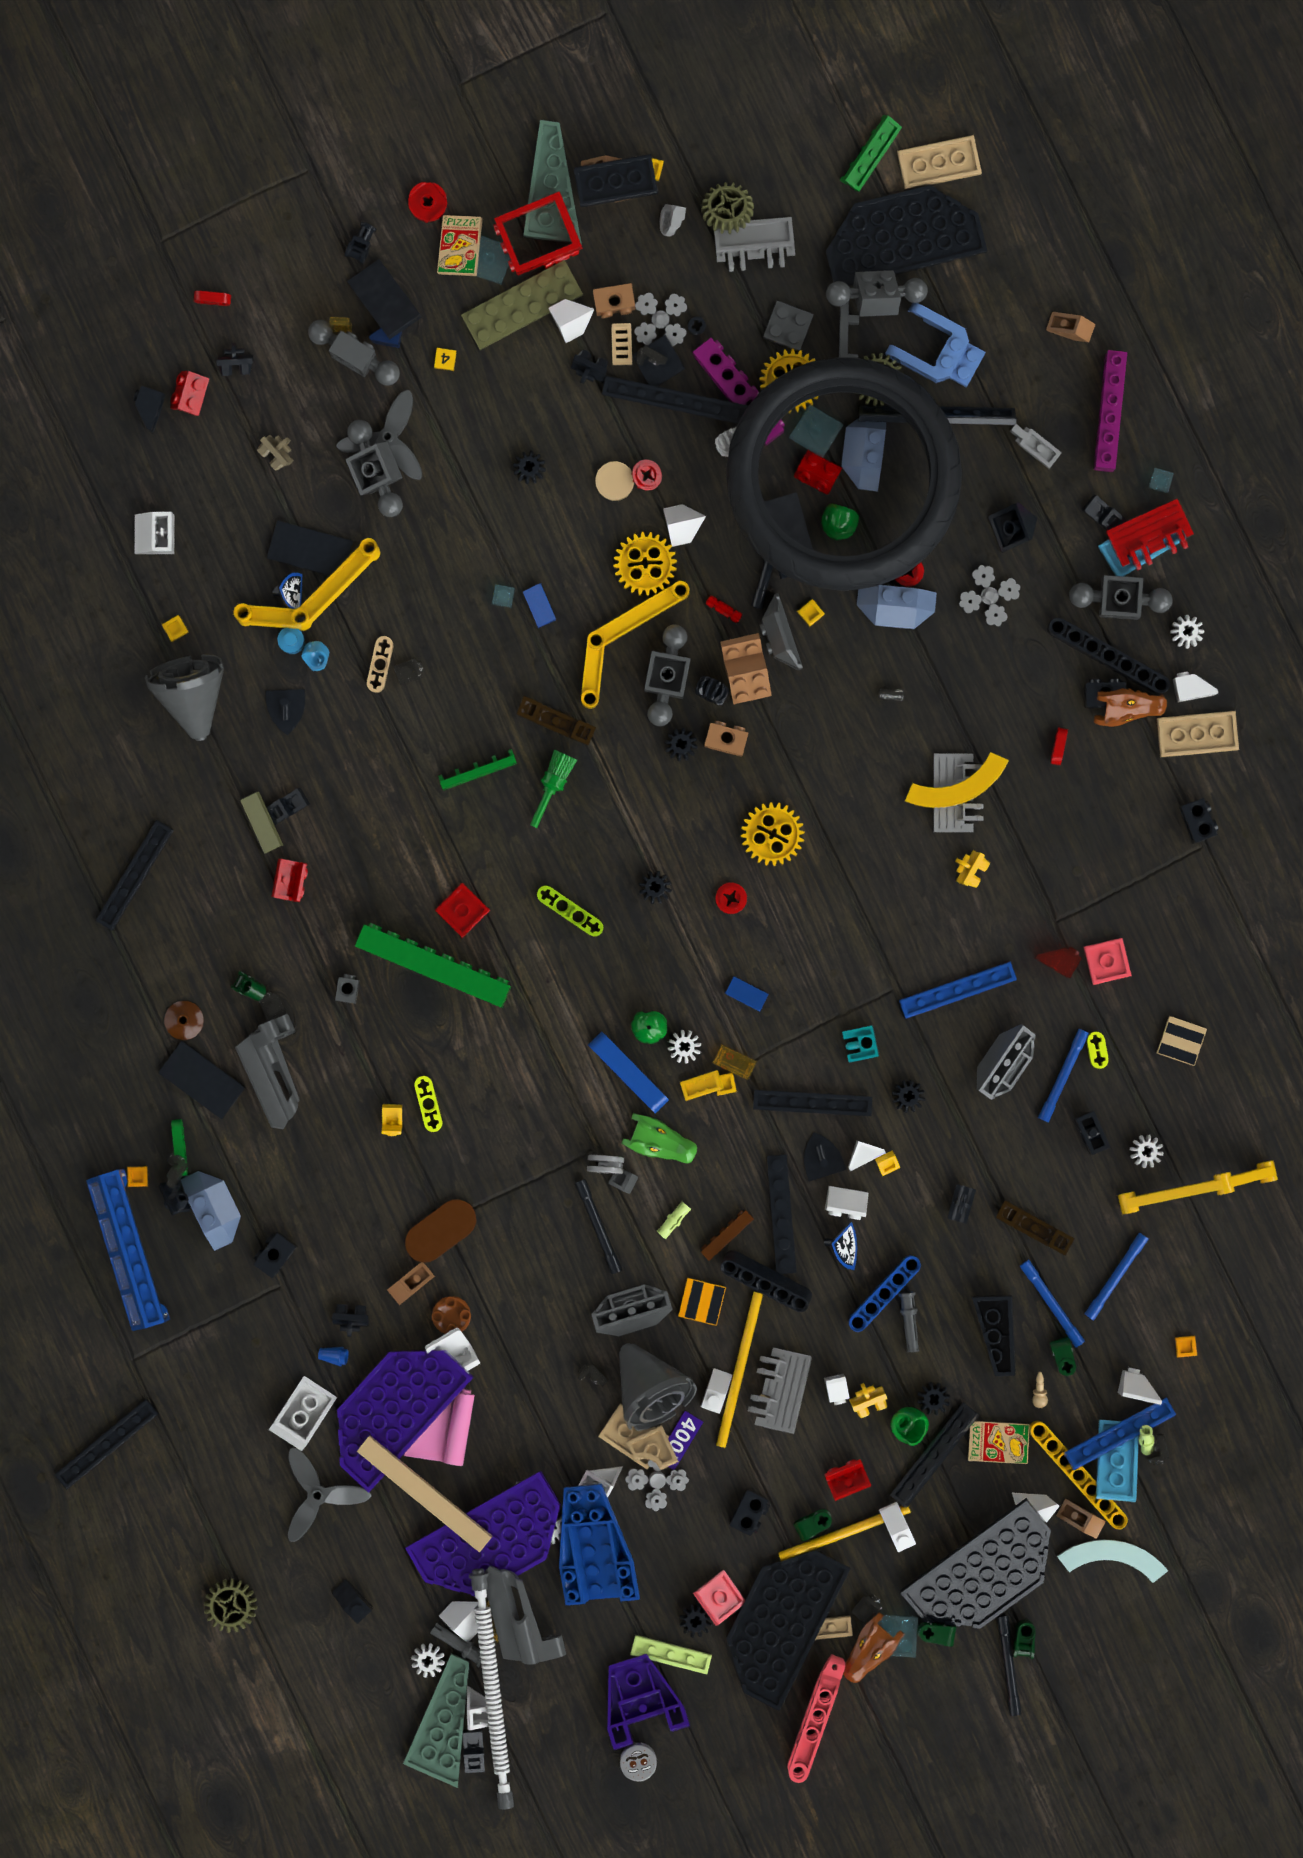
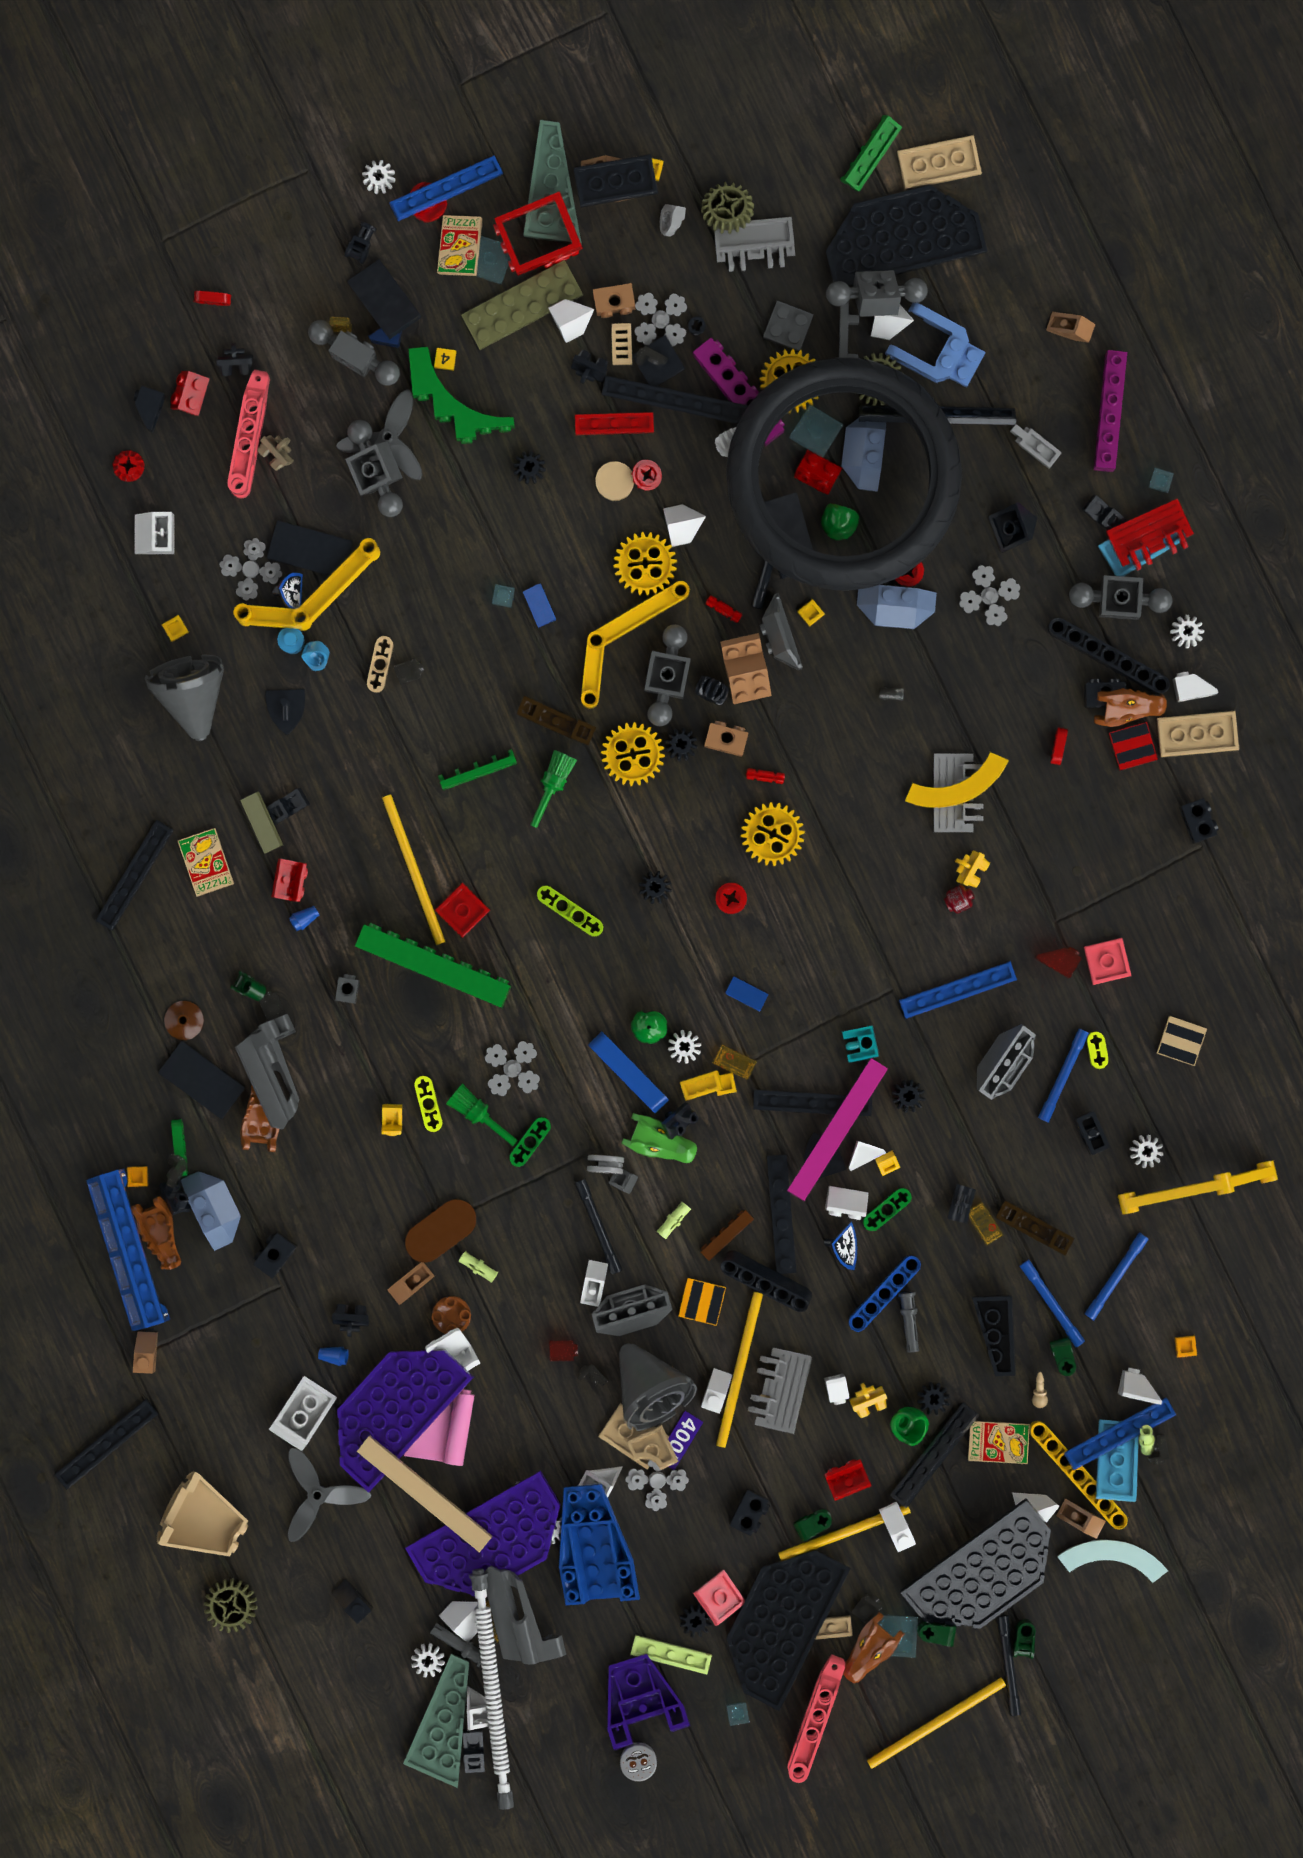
(133, 473): none -> red gear
(145, 1352): none -> medium nougat slope
(156, 1229): none -> dark orange animal
(201, 1519): none -> tan cone
(205, 862): none -> tile
(244, 461): none -> coral piece
(250, 569): none -> light grey plant
(256, 1127): none -> dark orange animal
(303, 918): none -> blue cone
(371, 179): none -> white gear
(413, 869): none -> yellow piece
(446, 188): none -> blue tile
(467, 421): none -> green arch
(476, 1111): none -> green piece
(478, 1266): none -> yellowish green pin
(512, 1068): none -> light grey plant
(534, 1126): none -> green beam
(563, 1350): none -> clear red brick
(594, 1283): none -> white slope
(614, 423): none -> red plate
(629, 737): none -> yellow gear
(677, 1121): none -> black hips
(737, 1713): none -> clear light blue plate
(766, 776): none -> red axle
(837, 1129): none -> dark pink tile
(890, 325): none -> white slope
(895, 1196): none -> green beam
(936, 1723): none -> yellow piece
(959, 899): none -> dark red head
(984, 1224): none -> clear yellow tile
(1133, 746): none -> tile

